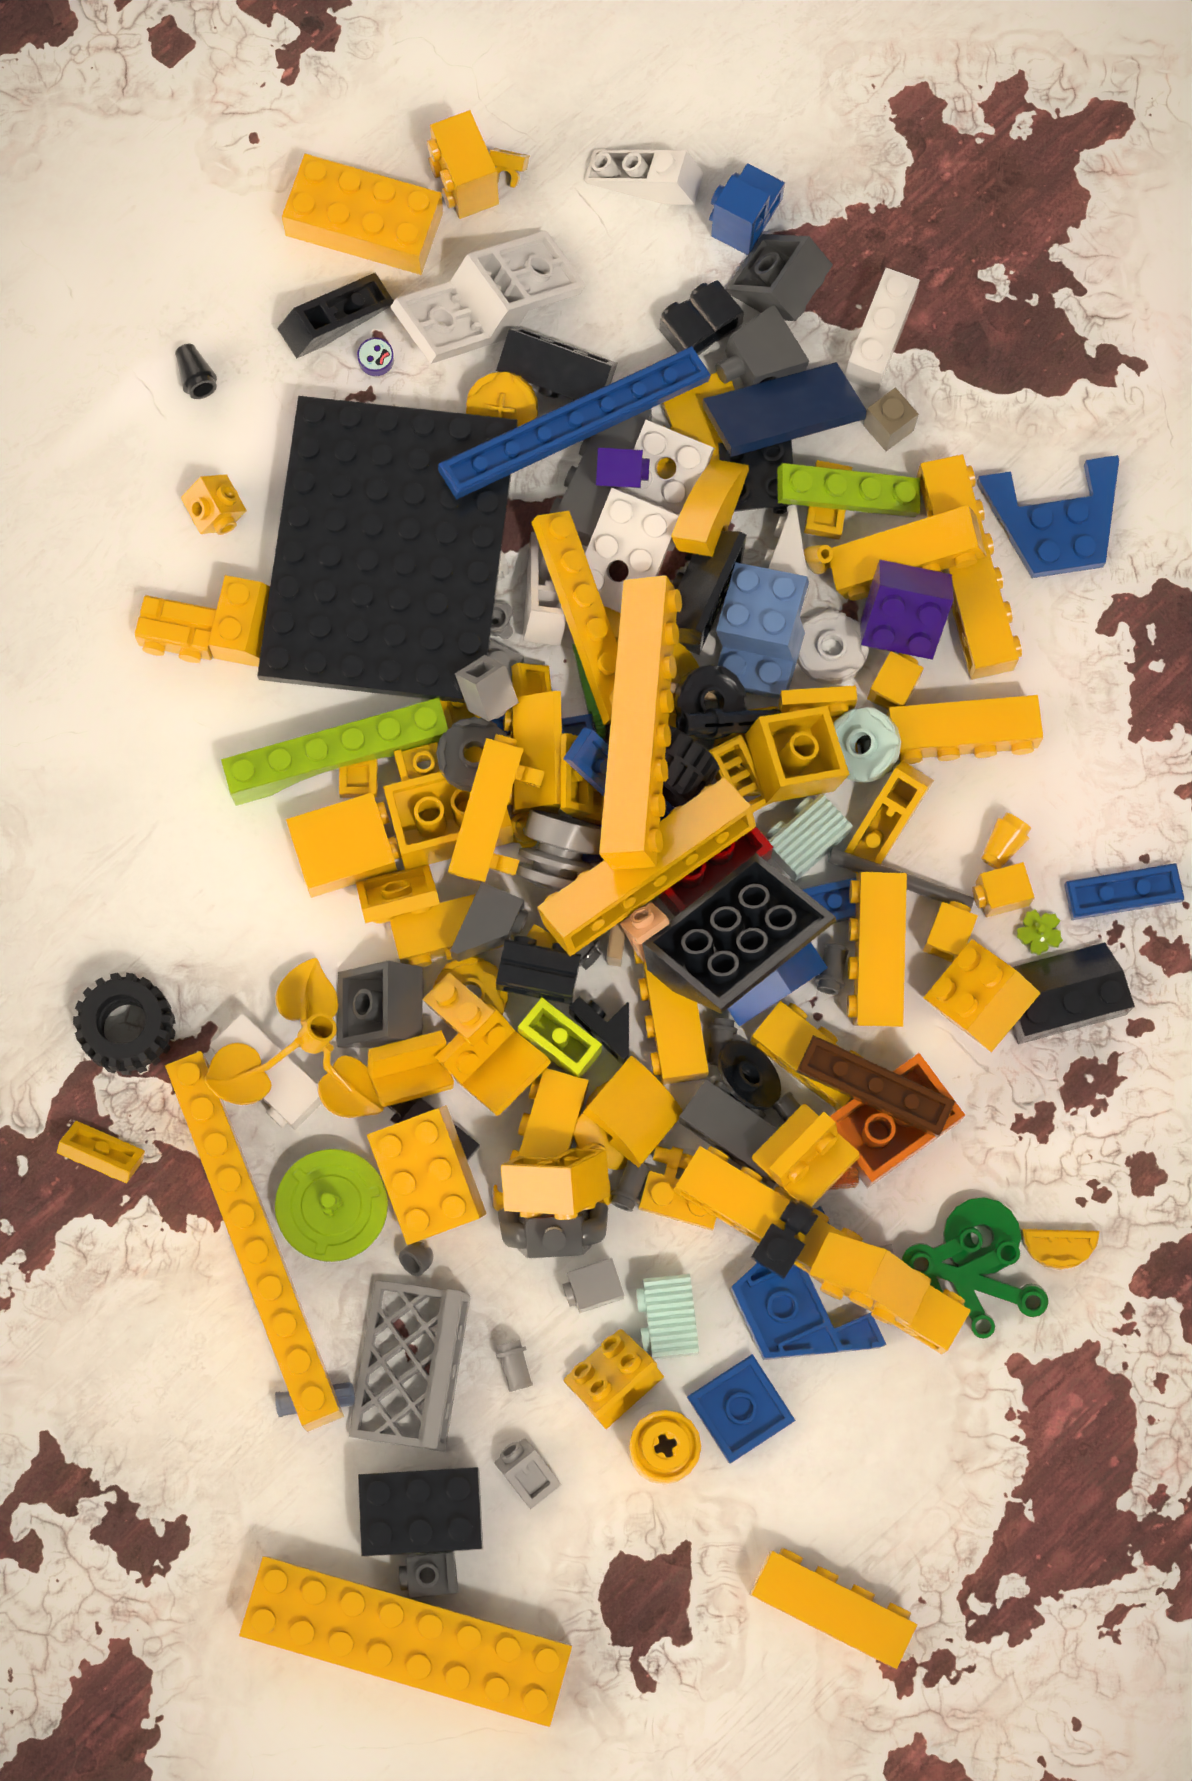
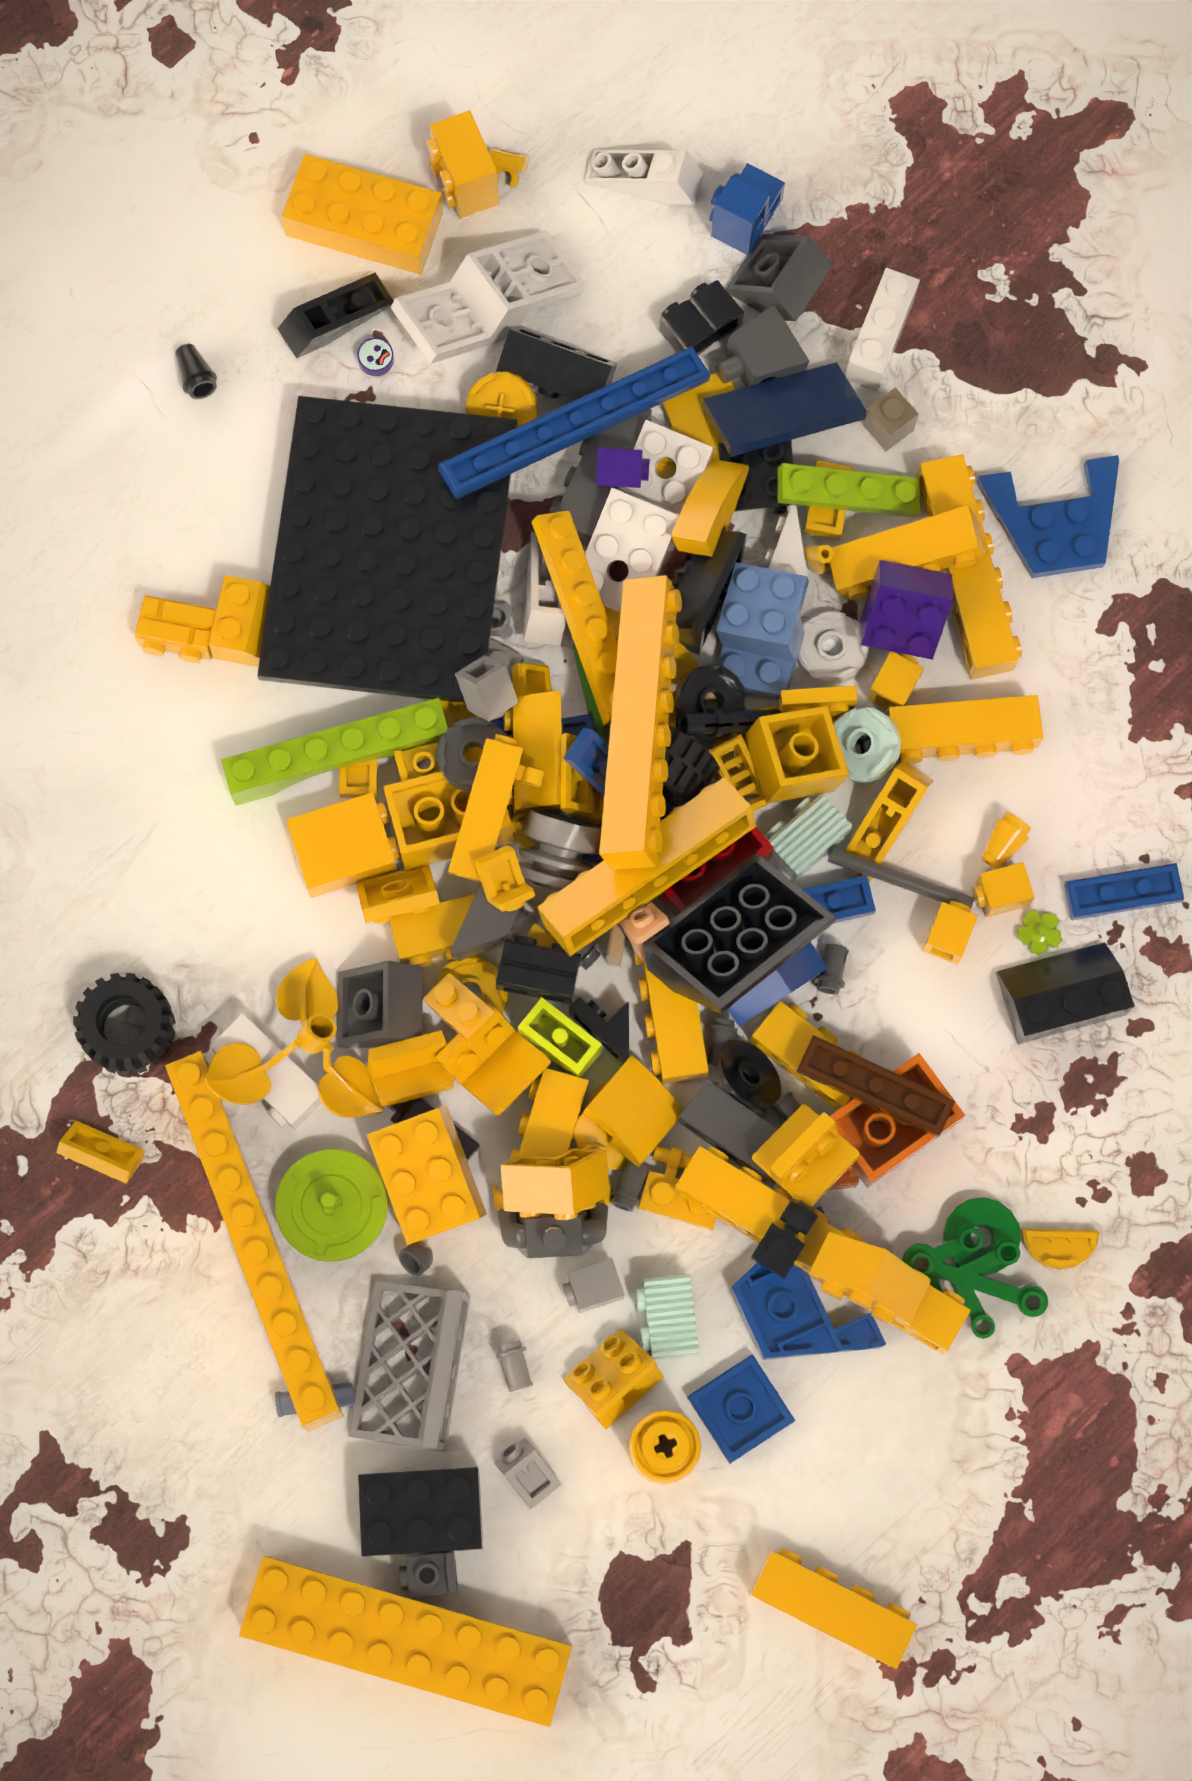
(213, 504): yellow brick -> none
(503, 879): none -> yellow bracket
(879, 949): yellow brick -> none
(982, 995): yellow brick -> none

